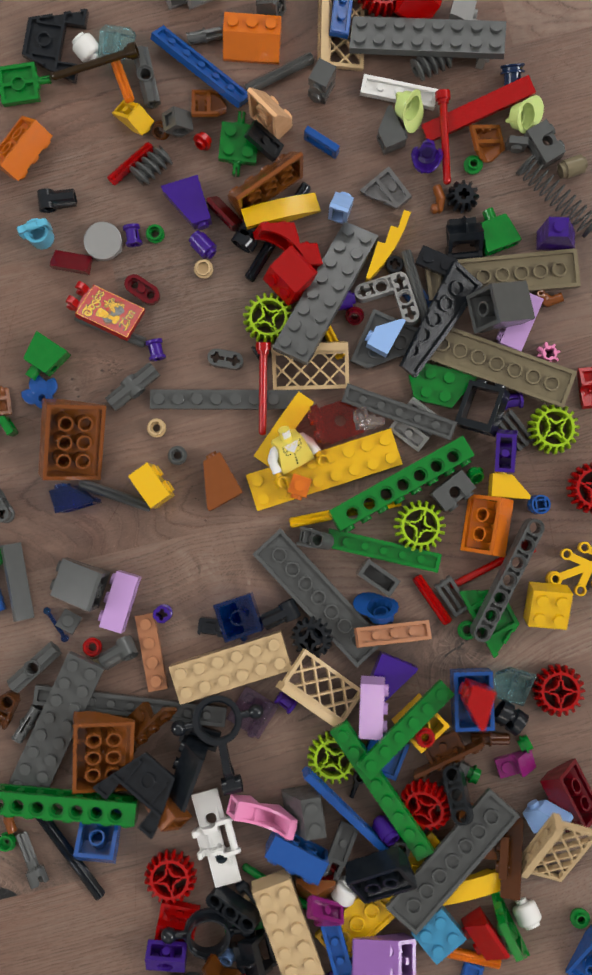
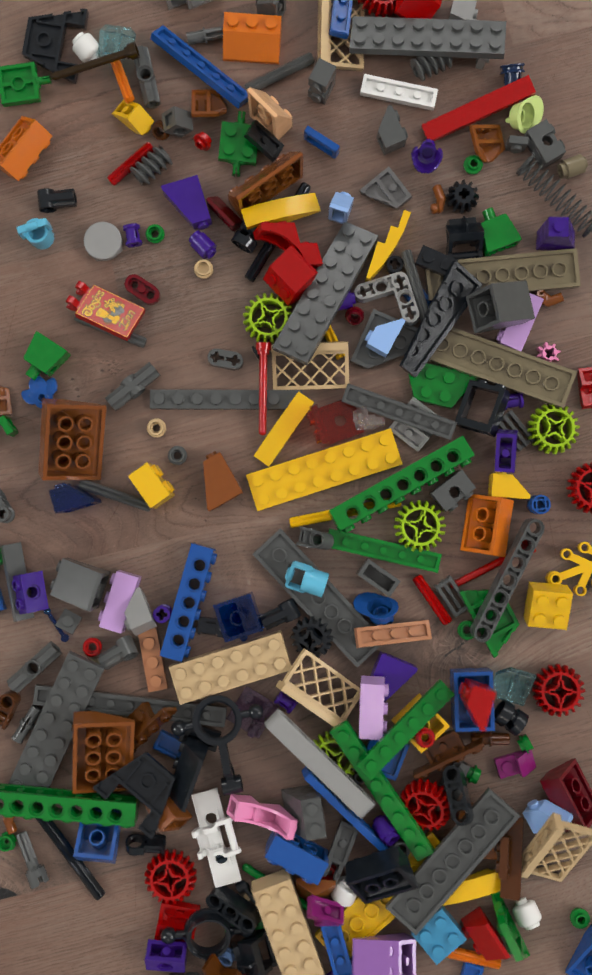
(38, 598): none -> dark purple brick
(71, 262): dark red slope -> none
(139, 614): none -> light grey slope
(154, 845): none -> black piece
(155, 349): dark purple bush -> none
(167, 744): none -> blue tile
(170, 648): none -> blue brick
(291, 451): torso -> none
(299, 486): orange brick -> none
(313, 581): none -> medium azure piece
(319, 763): none -> light grey beam
(409, 109): yellowish green piece -> none
(442, 98): red piece -> none
(475, 474): green plate -> none

